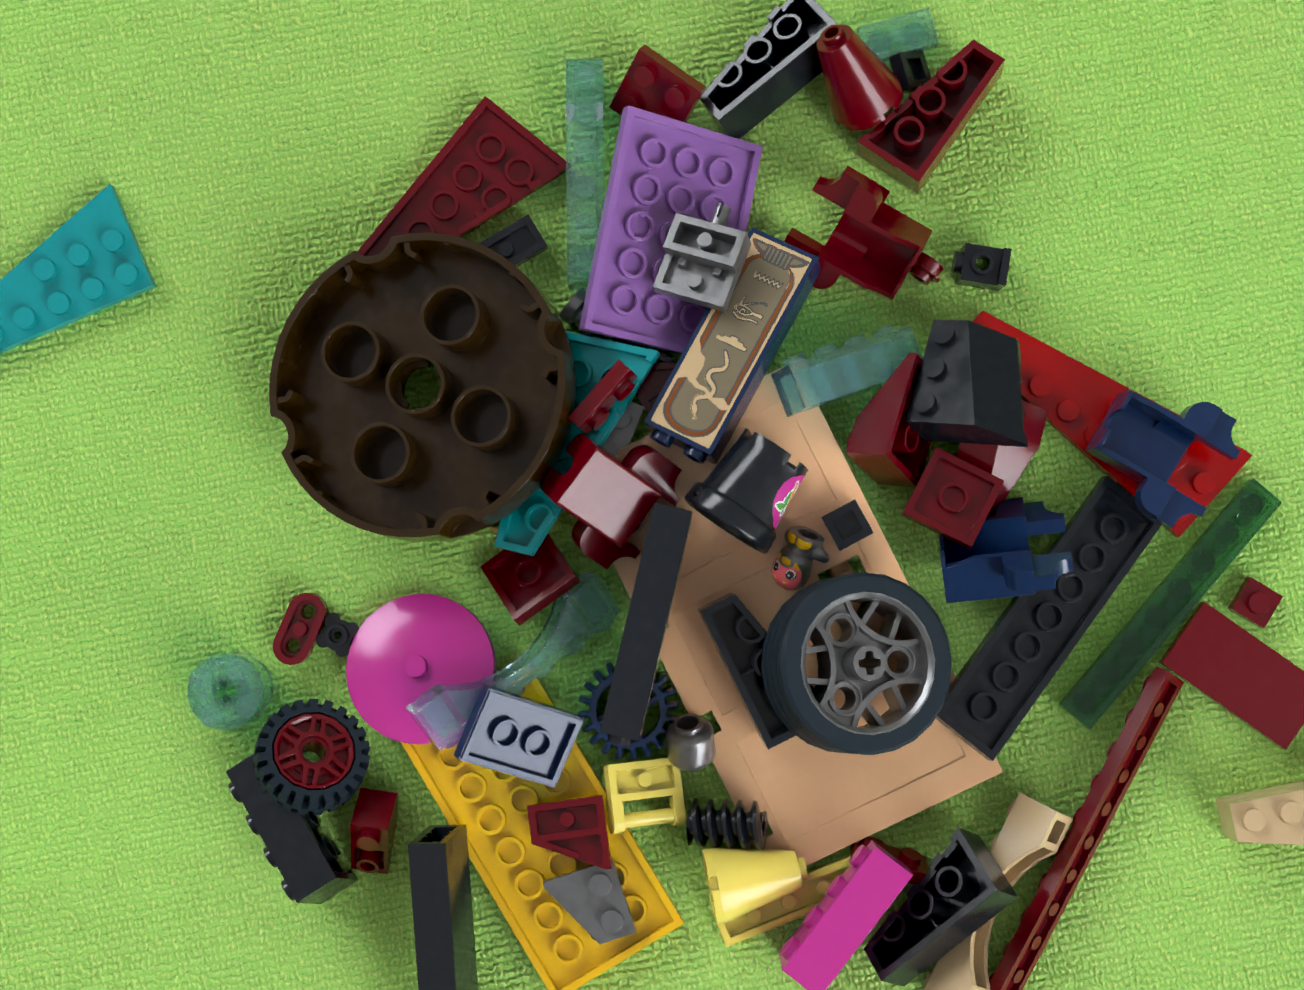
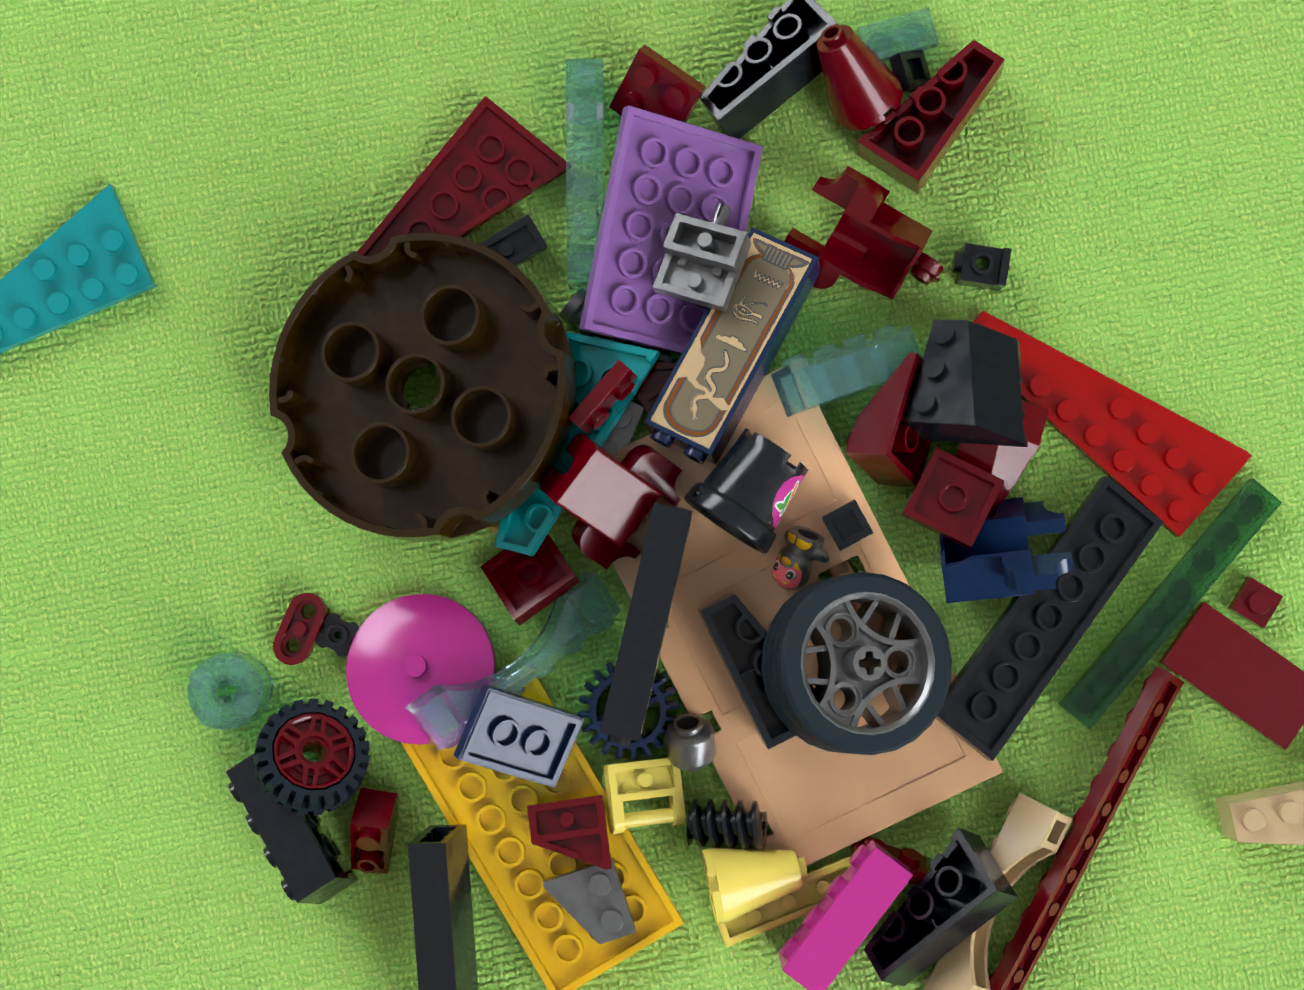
(1149, 443): dark blue piece -> none

